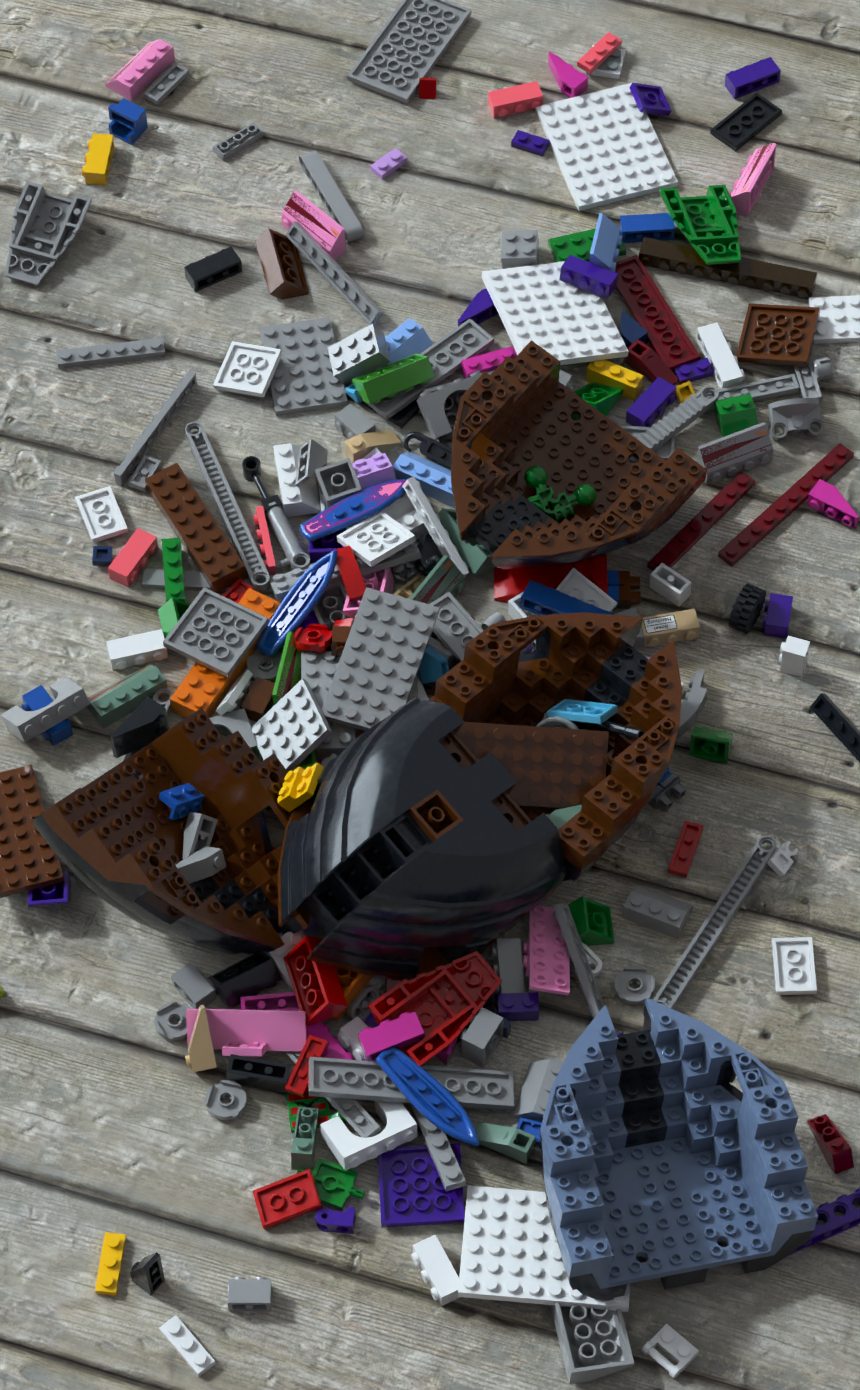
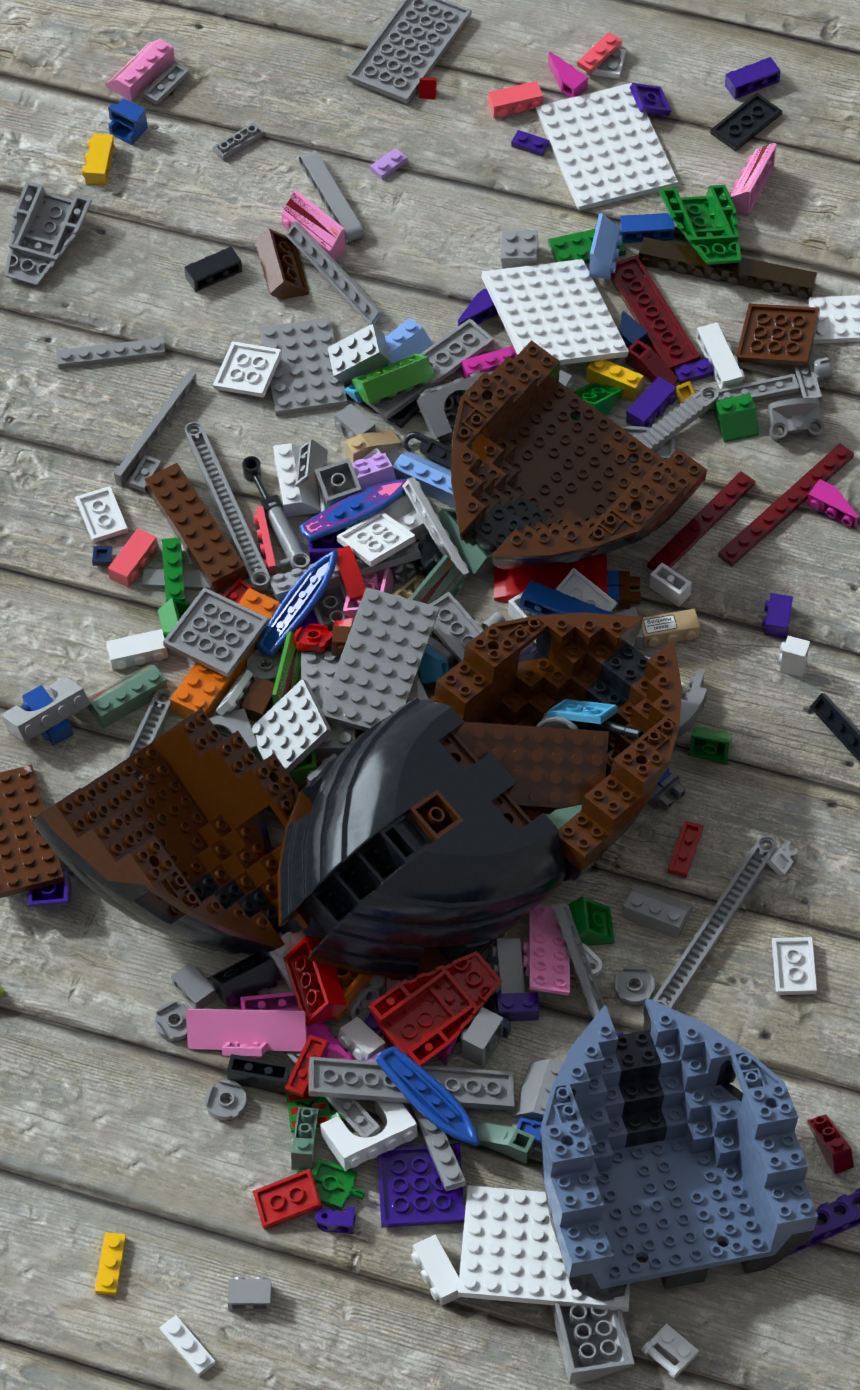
(140, 728): black slope -> none
(148, 1273): black slope -> none
(182, 800): blue bracket -> none
(197, 833): light grey slope -> none
(200, 1048): tan slope -> none
(202, 864): light grey slope -> none
(299, 786): yellow plate -> none
(398, 1033): dark pink brick -> none
(536, 478): green piece -> none
(588, 276): dark purple brick -> none
(735, 452): light grey slope -> none
(747, 608): black tyre -> none

